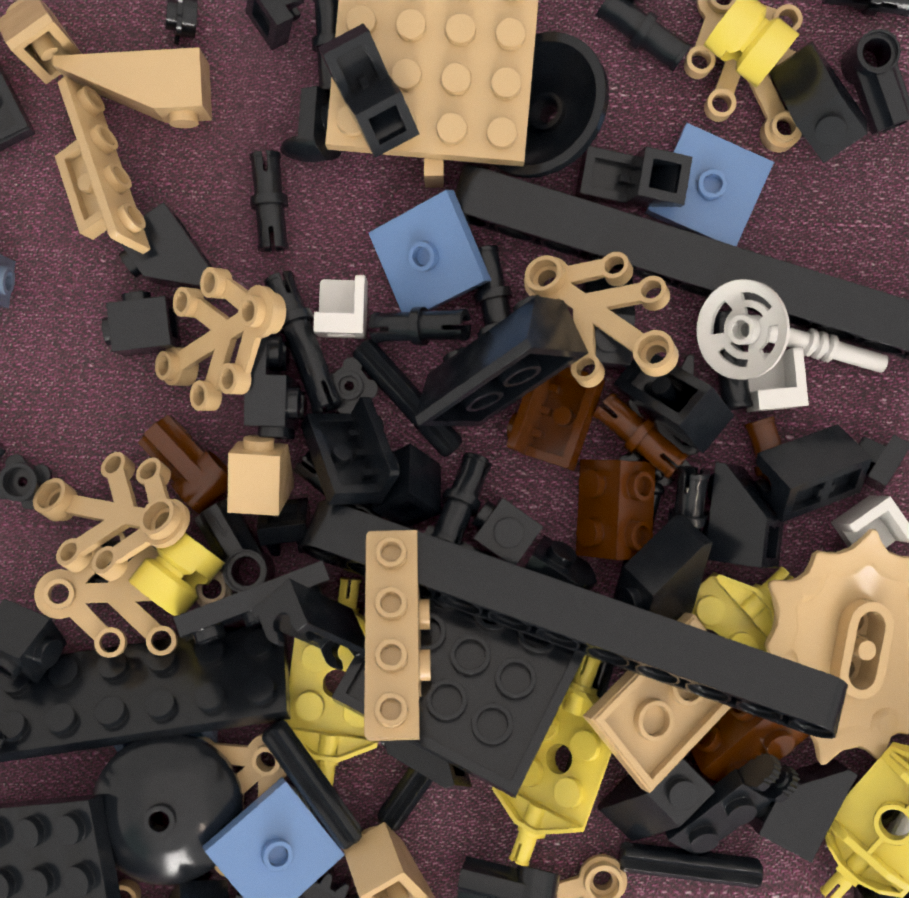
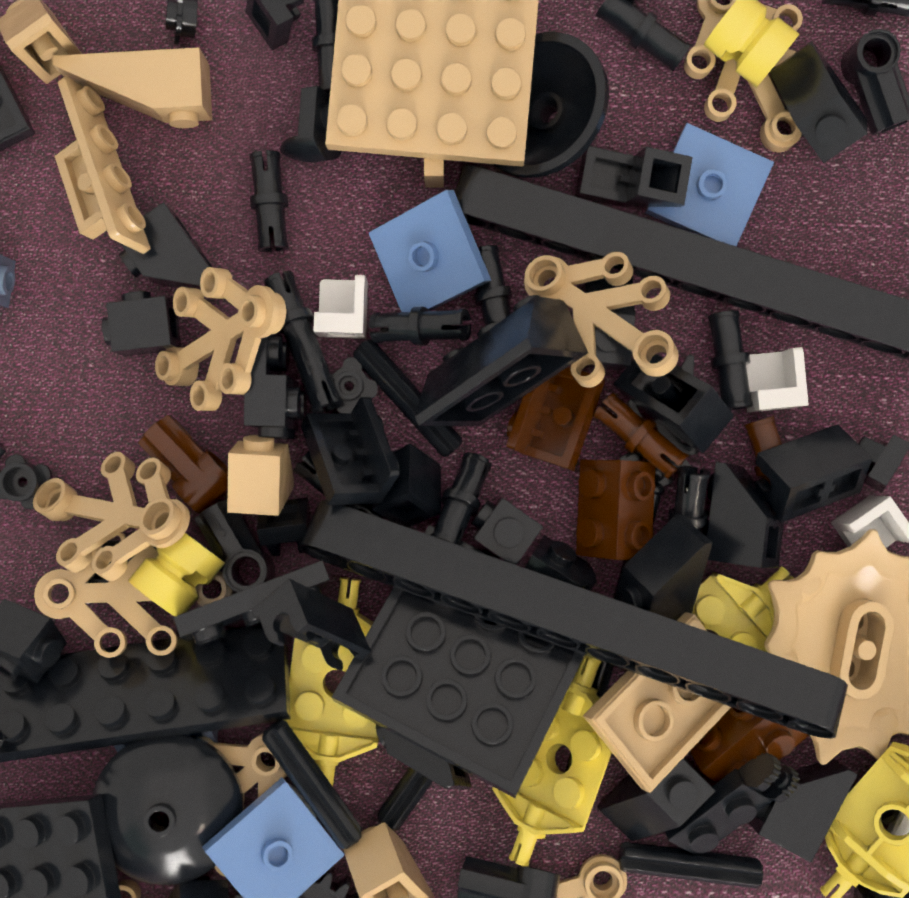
(368, 90): black slope -> none
(393, 637): tan bracket -> none
(772, 328): white dish -> none

